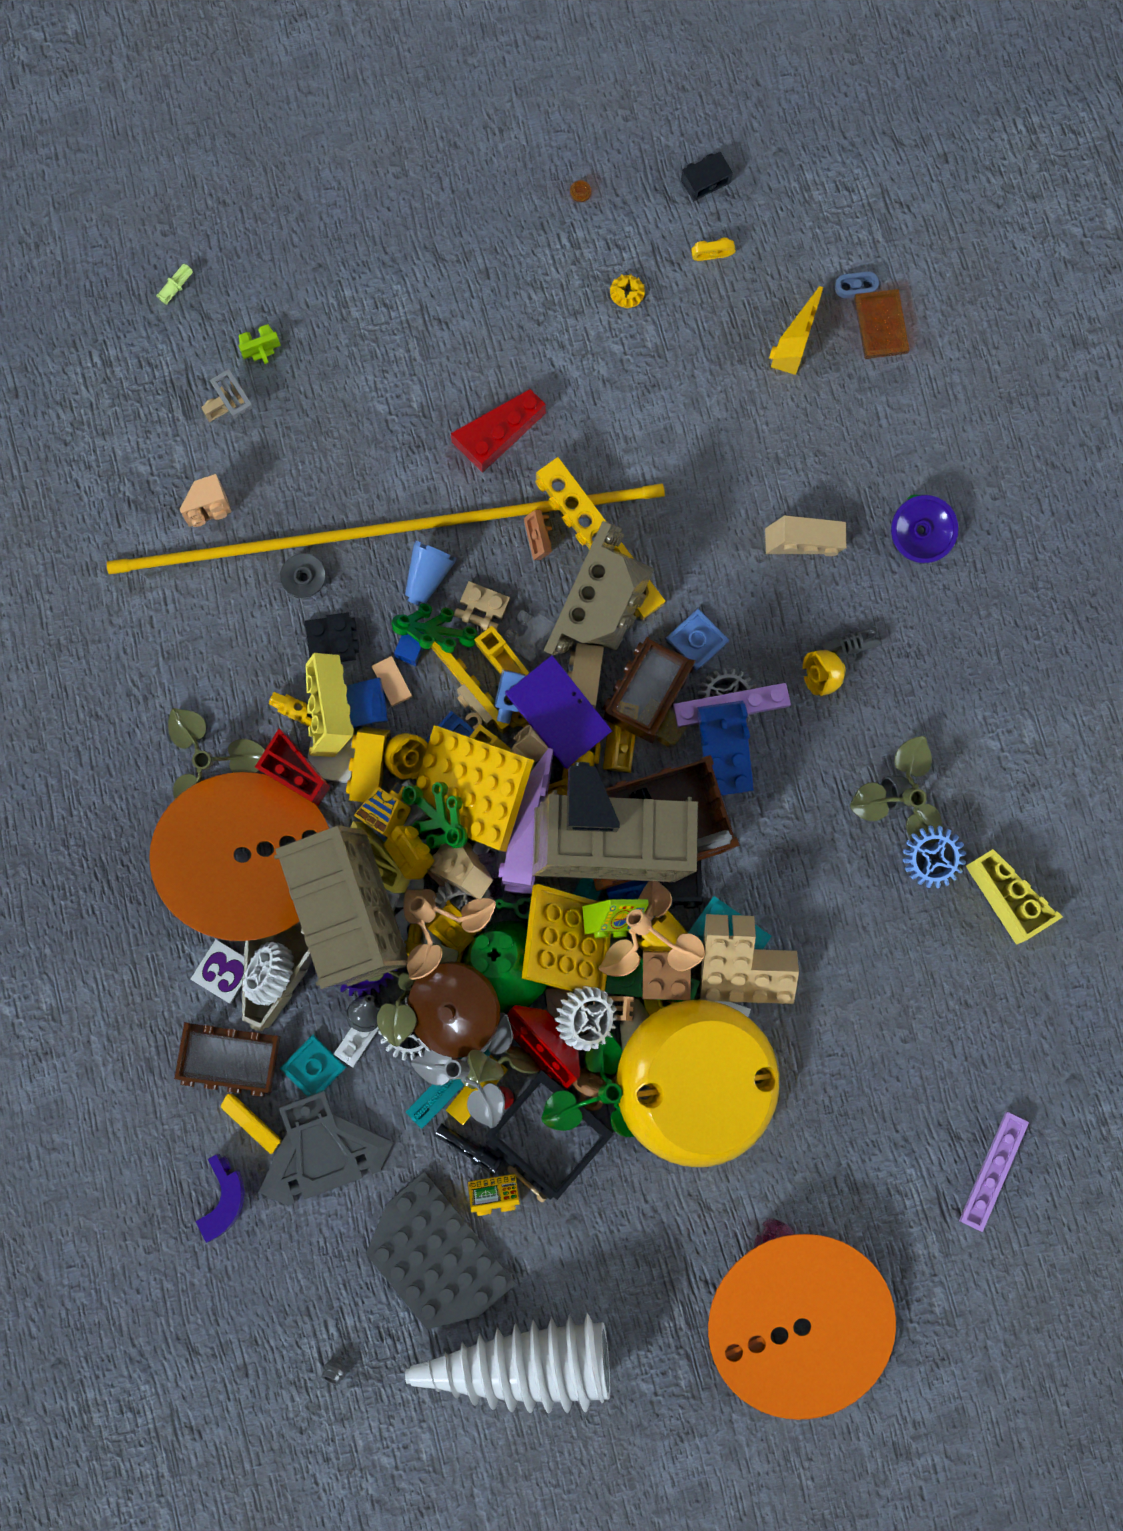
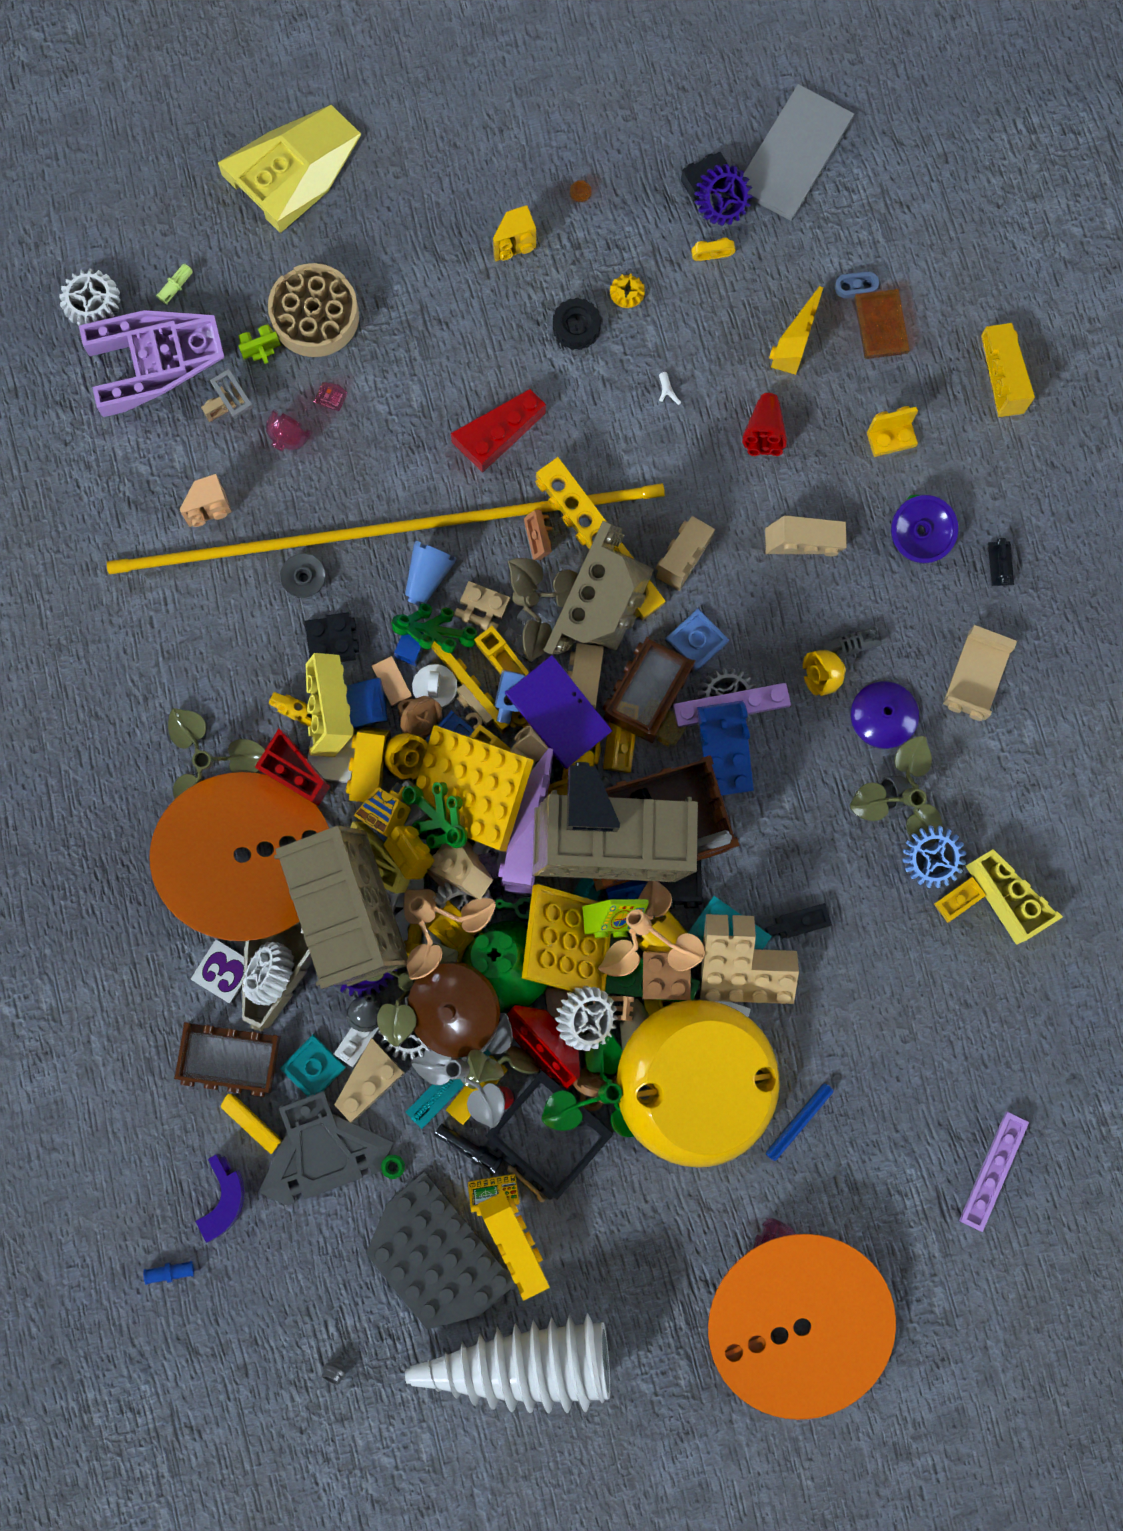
(81, 289): none -> white gear
(163, 350): none -> lavender wedge
(168, 1272): none -> blue pin
(286, 432): none -> clear pink cylinder
(292, 164): none -> light yellow wedge
(317, 331): none -> tan brick
(331, 396): none -> clear pink slope
(368, 1081): none -> tan wedge
(385, 1166): none -> green plate
(419, 715): none -> medium nougat tile
(437, 683): none -> white tile
(514, 1244): none -> yellow wedge
(515, 234): none -> yellow slope
(524, 579): none -> dark tan plant
(572, 307): none -> black tyre
(666, 388): none -> white bar
(684, 552): none -> tan wedge
(706, 188): none -> dark purple gear
(766, 429): none -> red cone
(796, 151): none -> light grey tile
(799, 1122): none -> blue axle
(800, 922): none -> black hinge
(874, 725): none -> dark purple dish
(892, 431): none -> yellow bracket
(959, 899): none -> yellow plate
(978, 673): none -> tan panel
(1000, 563): none -> black hinge
(1007, 370): none -> yellow wedge

